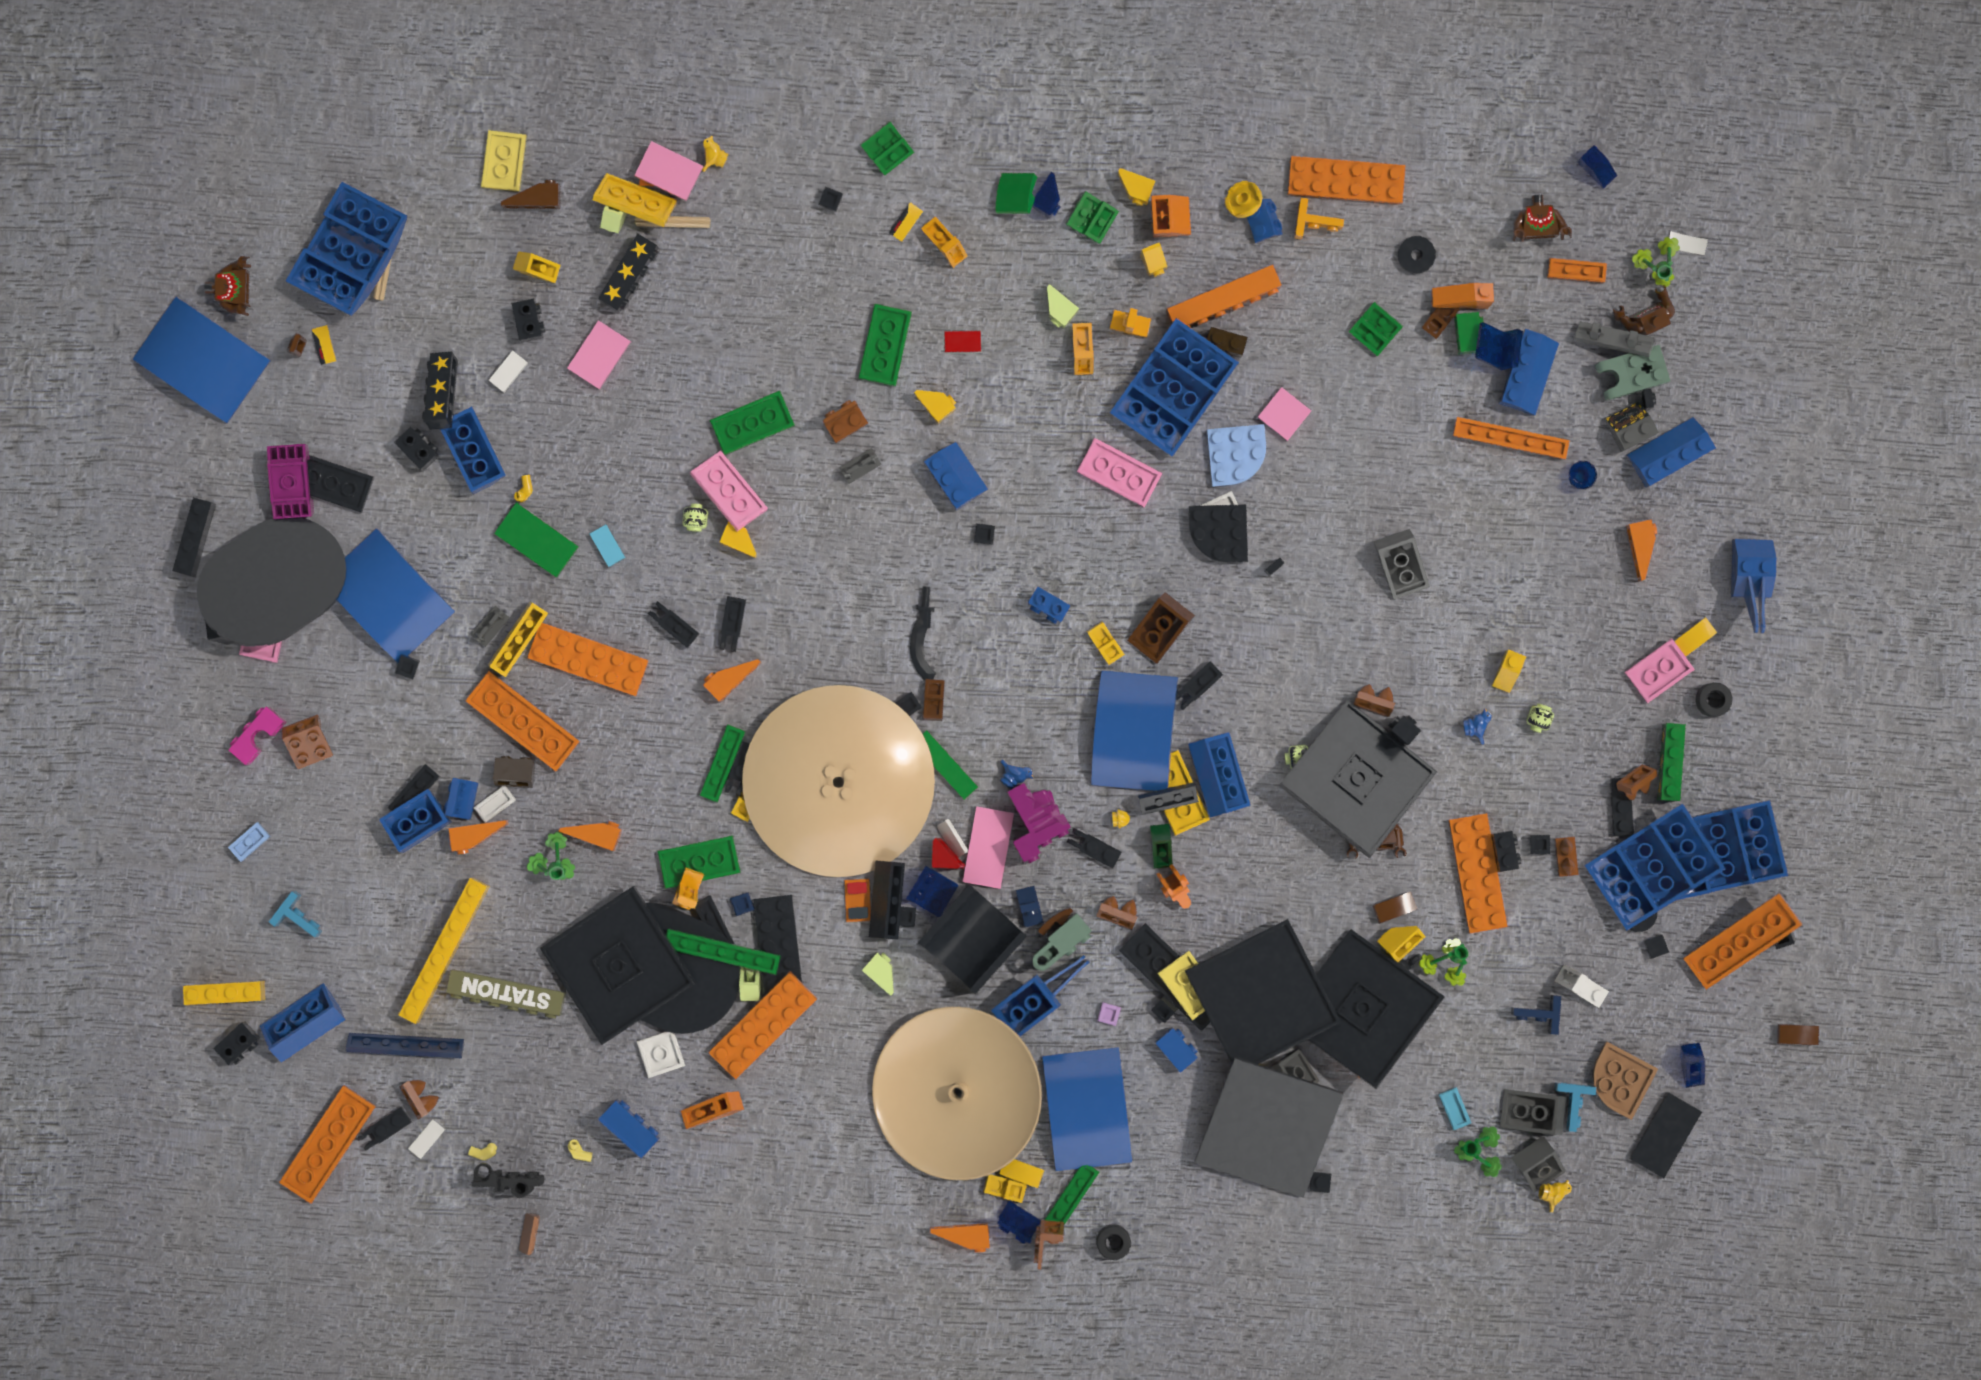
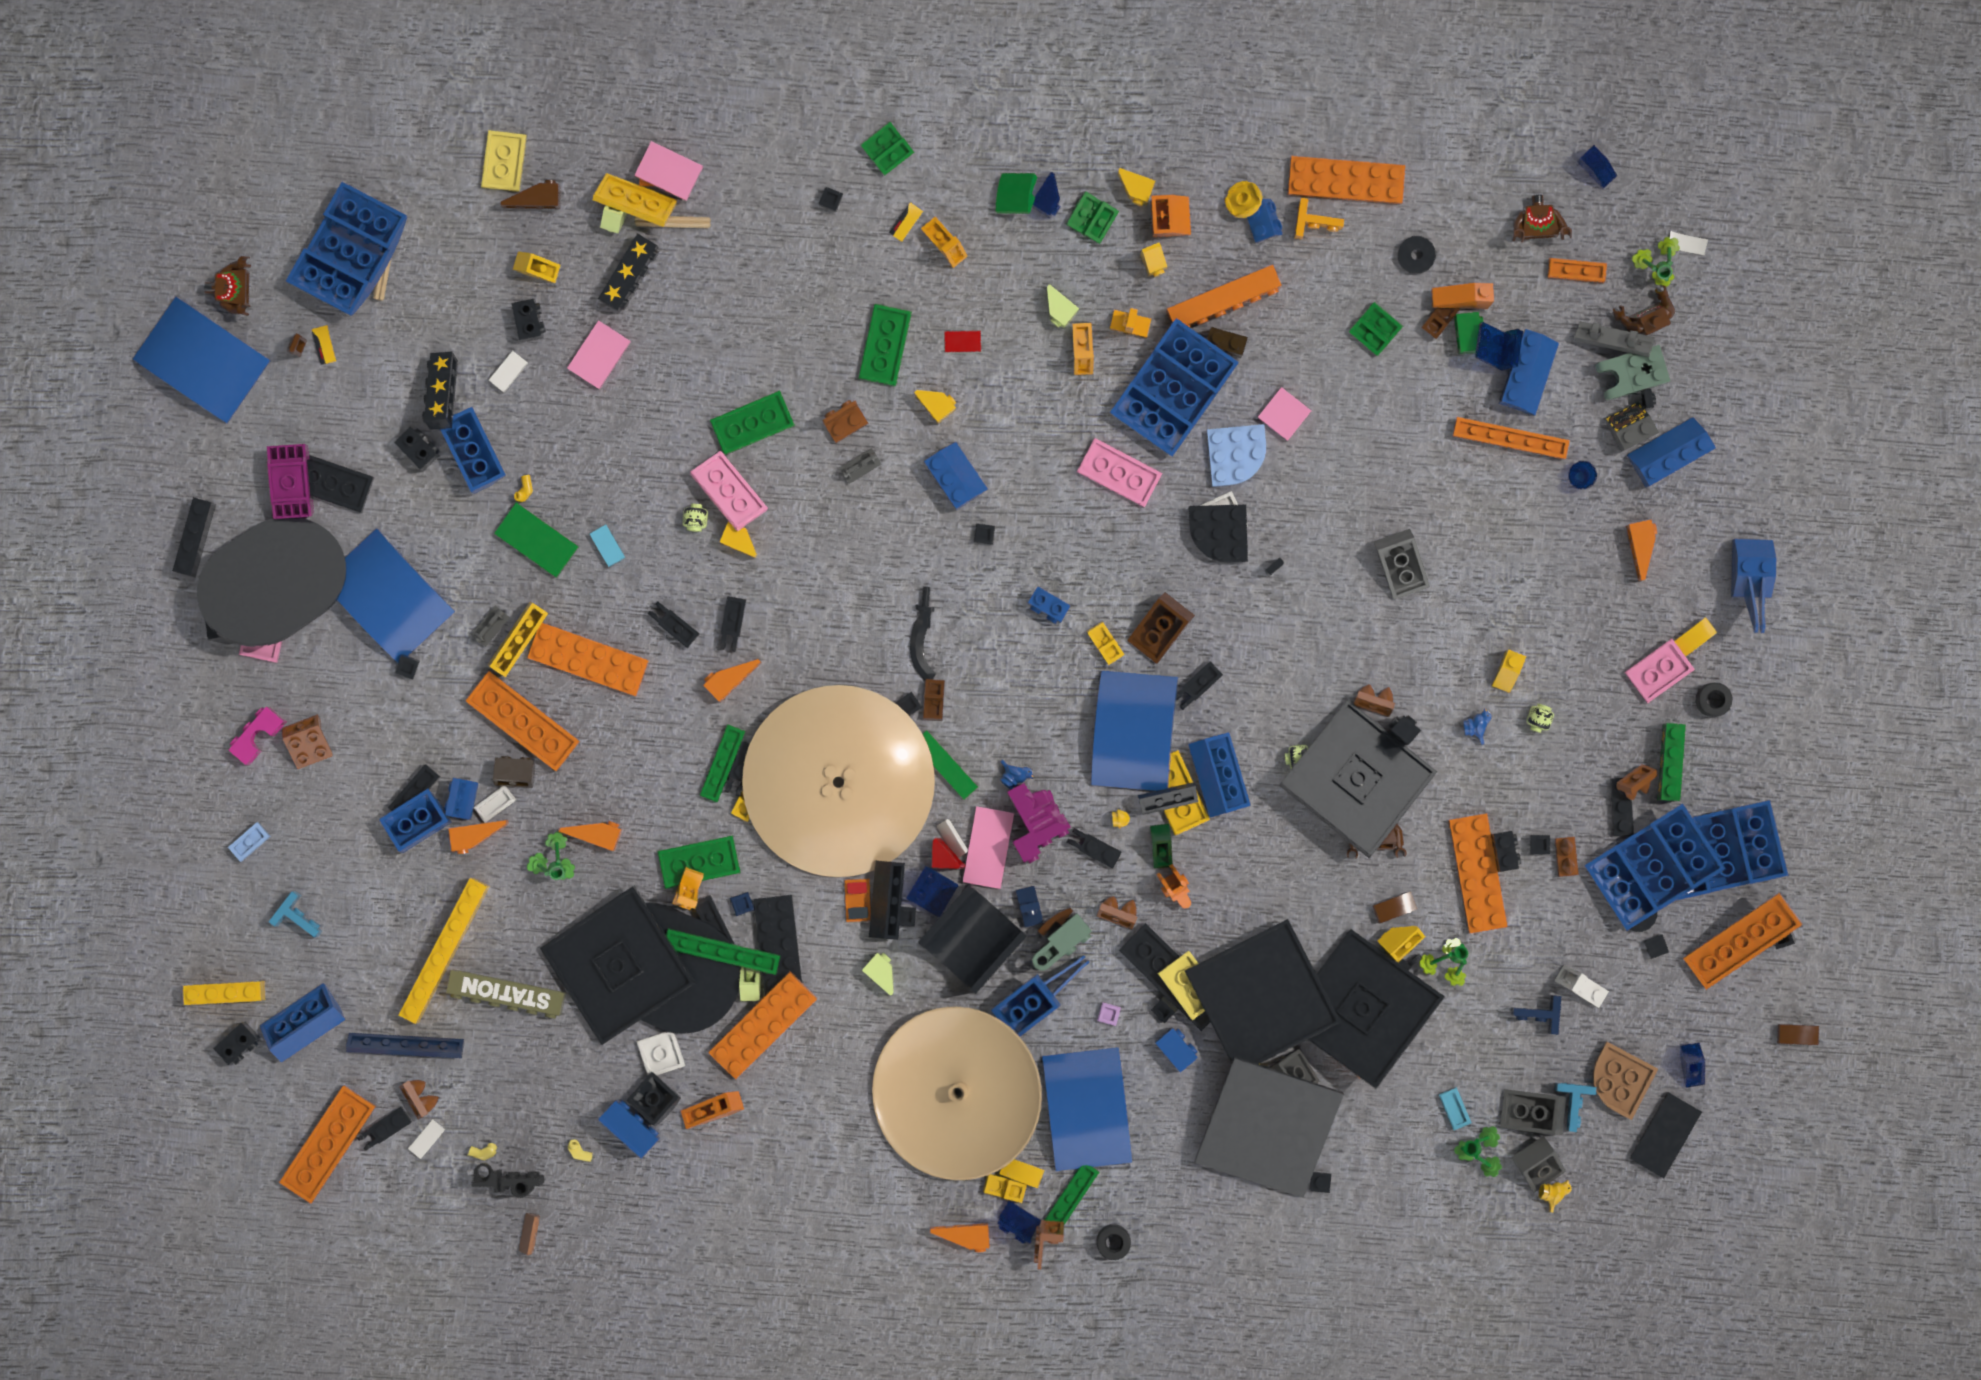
(654, 1099): none -> black slope
(713, 154): yellow animal -> none

